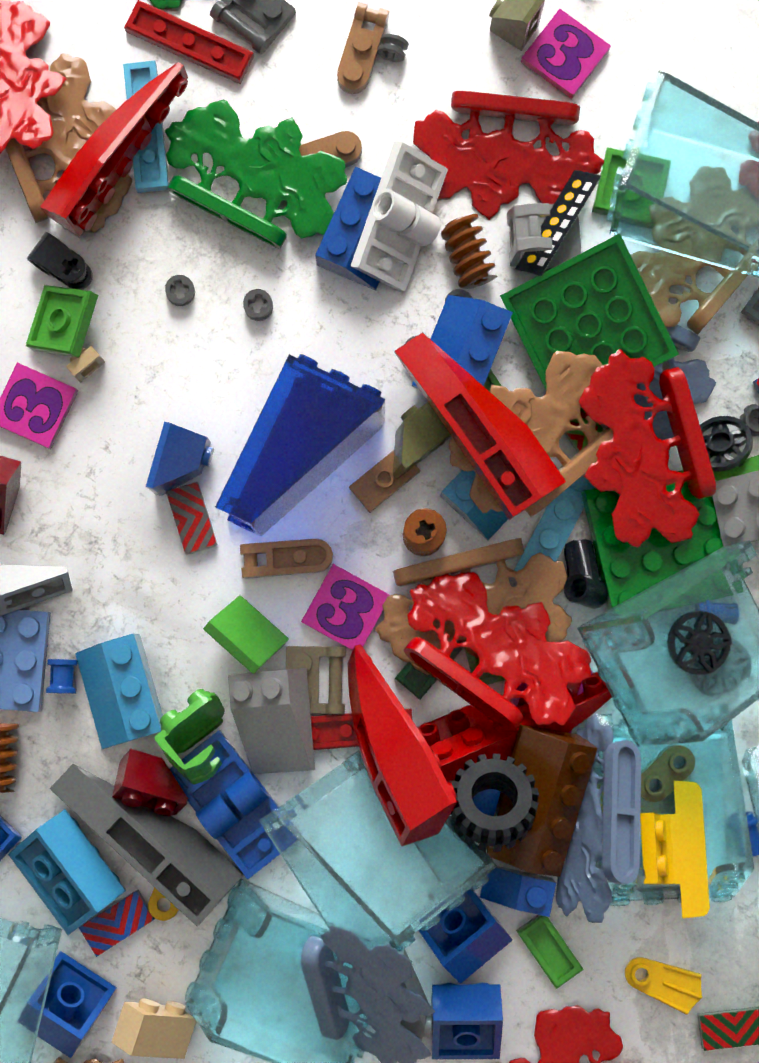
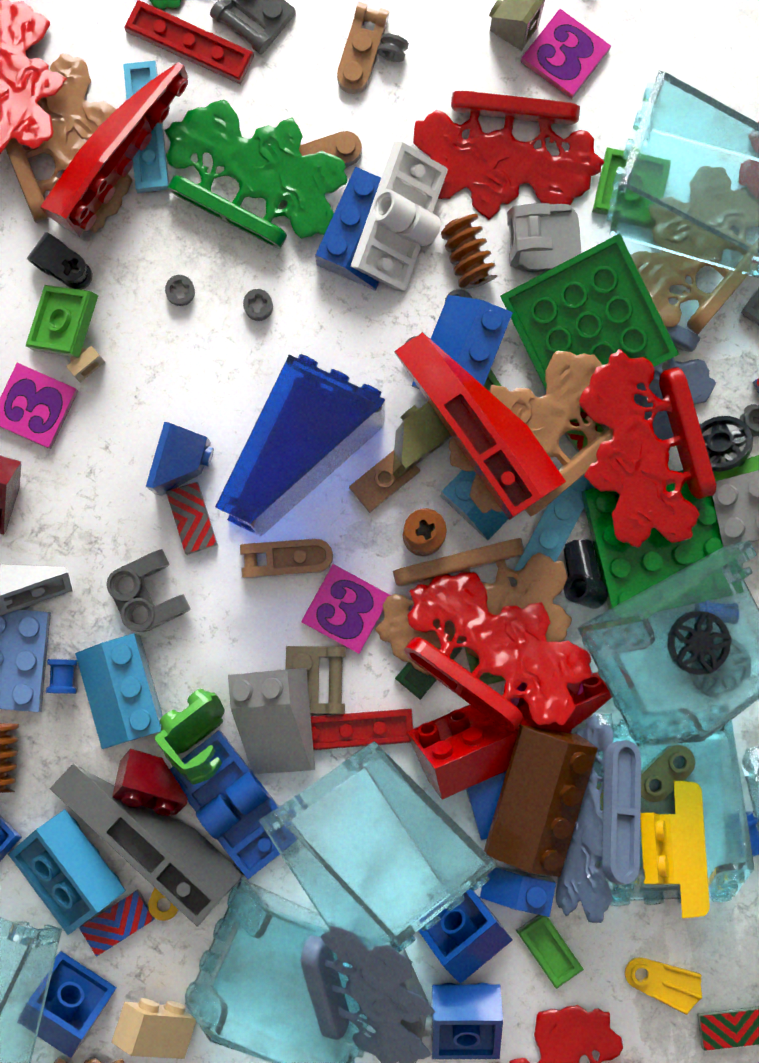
(139, 595): none -> dark grey piece
(246, 634): bright green tile -> none
(396, 756): red wedge -> none
(500, 776): black tyre -> none
(560, 220): black sticker -> none

